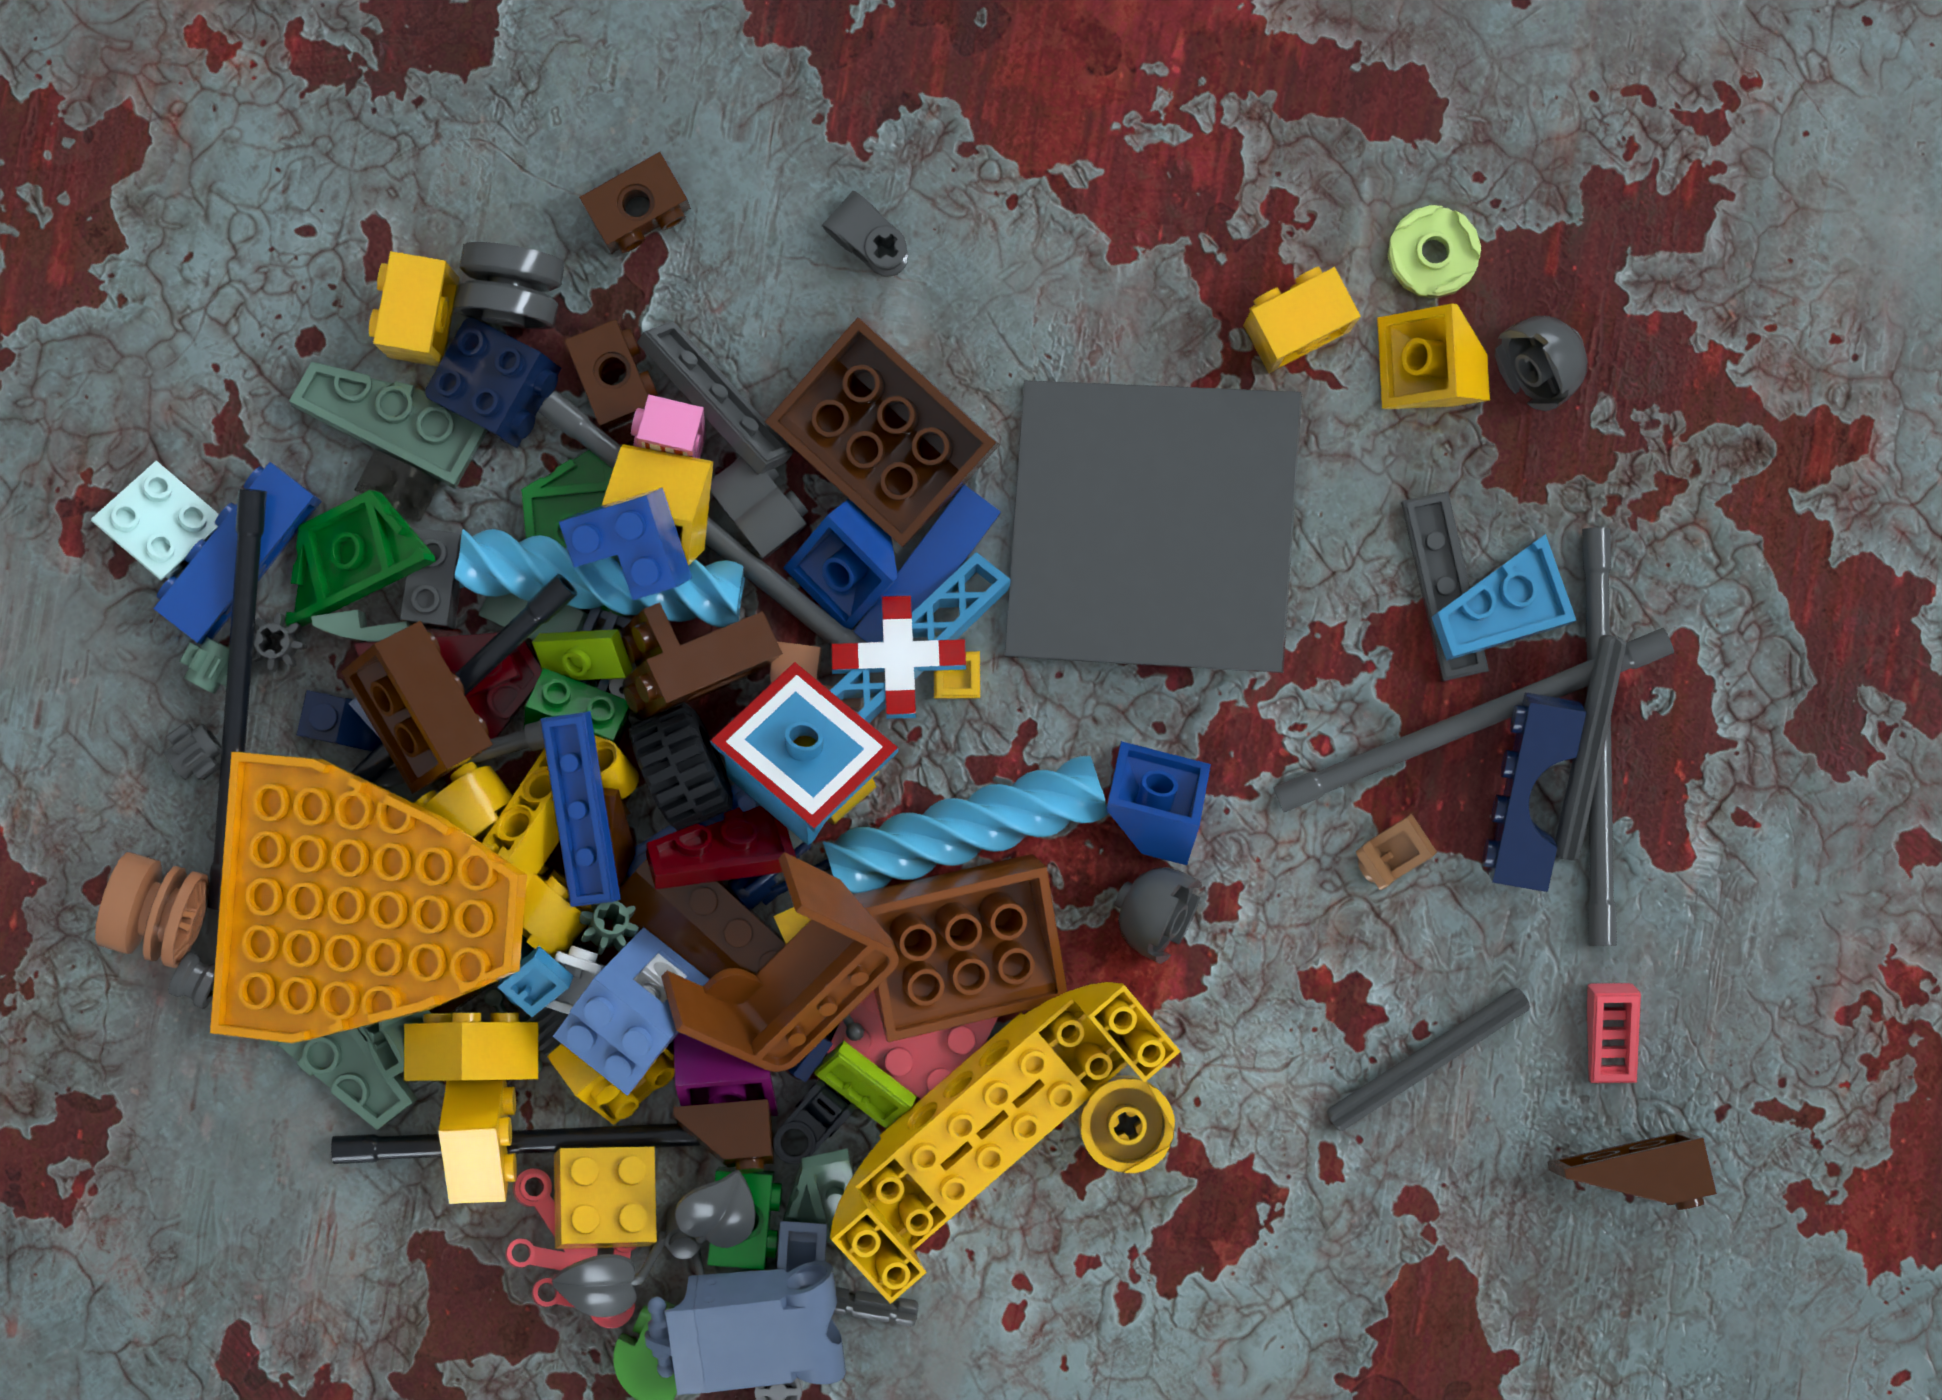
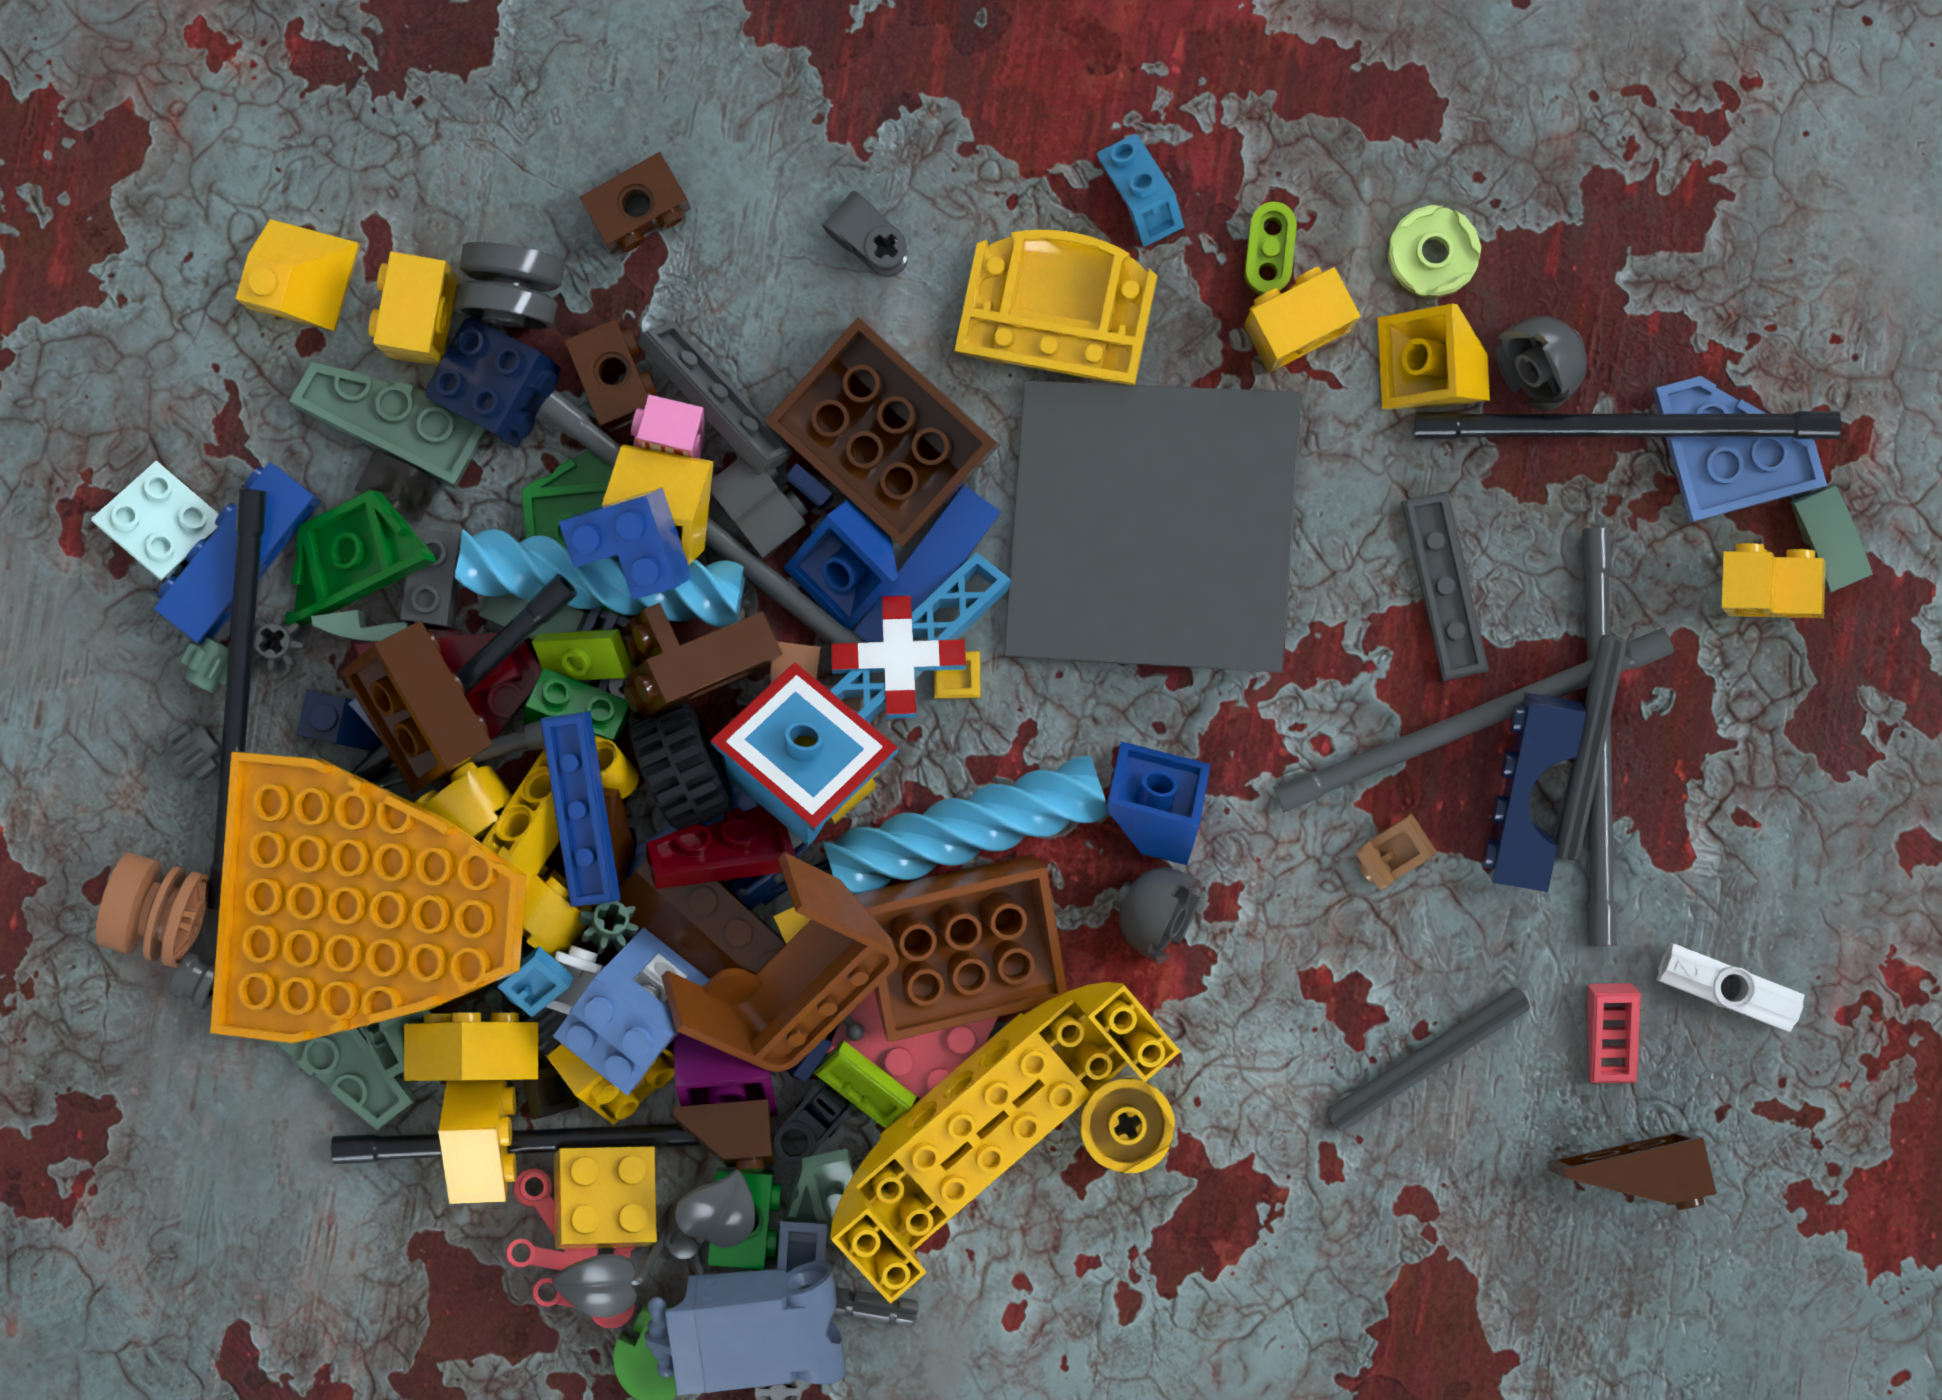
(298, 275): none -> yellow slope
(548, 1094): none -> black plate
(809, 487): none -> dark blue tile
(1057, 305): none -> yellow slope
(1143, 189): none -> dark azure bracket
(1268, 249): none -> lime plate
(1507, 605): dark azure wing -> none
(1733, 472): none -> medium blue plate
(1756, 996): none -> white piece
(1772, 586): none -> yellow brick
(1796, 425): none -> black piece
(1832, 535): none -> sand green slope

